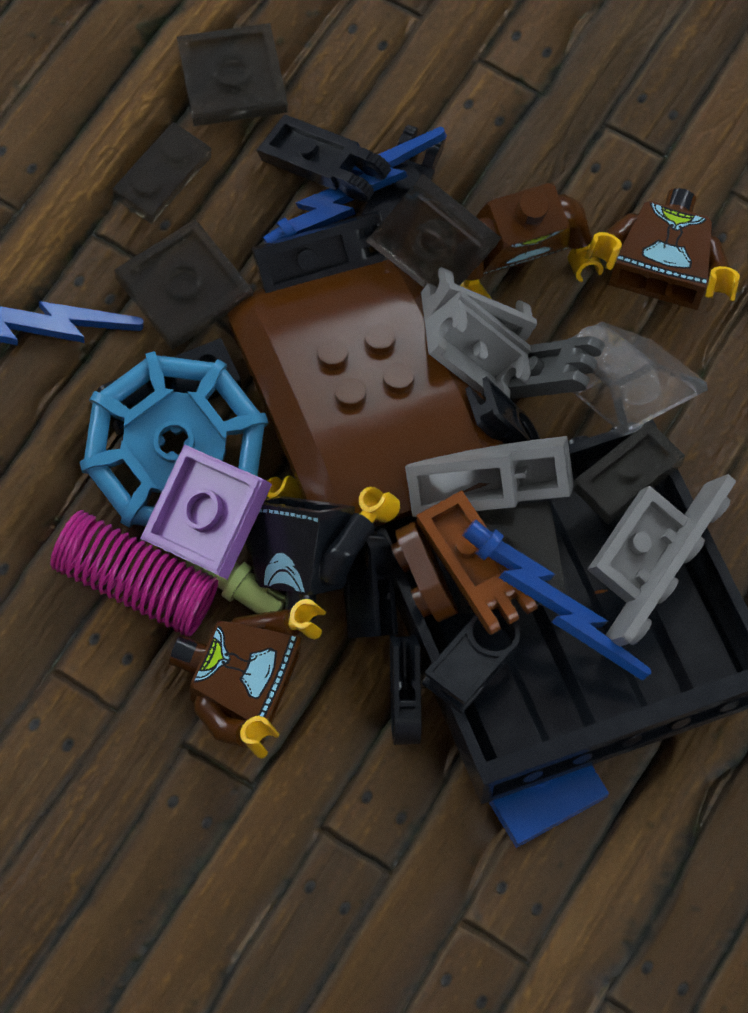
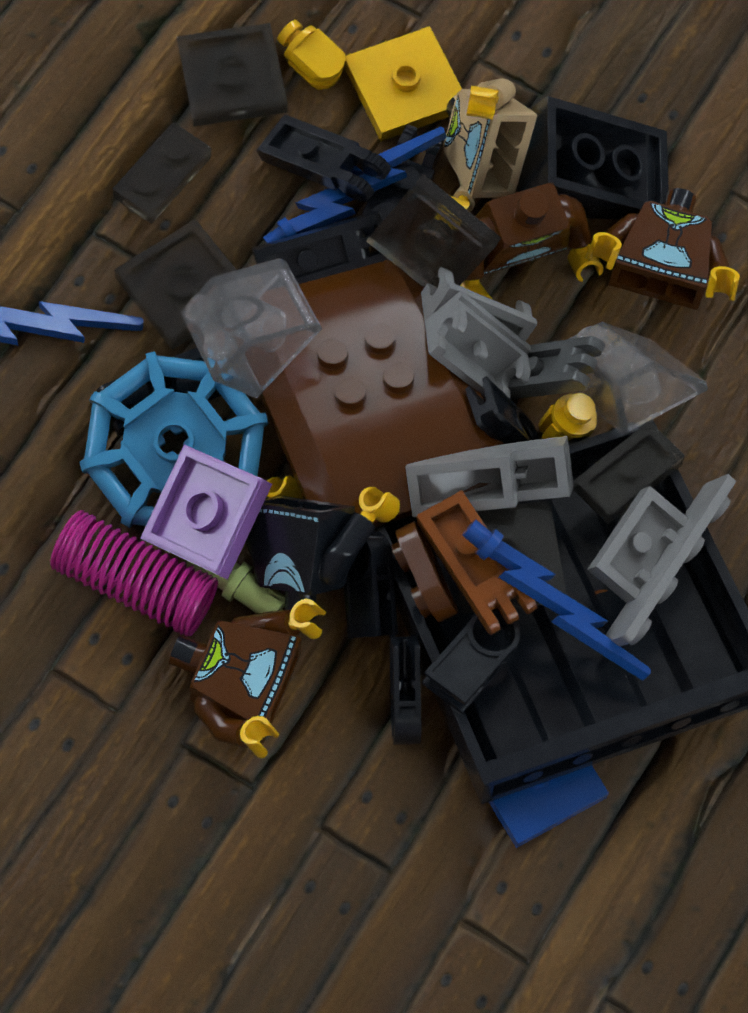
(250, 325): none -> clear slope
(312, 54): none -> yellow arm
(403, 82): none -> yellow plate
(487, 140): none -> tan torso
(570, 416): none -> yellow arm
(596, 159): none -> black slope

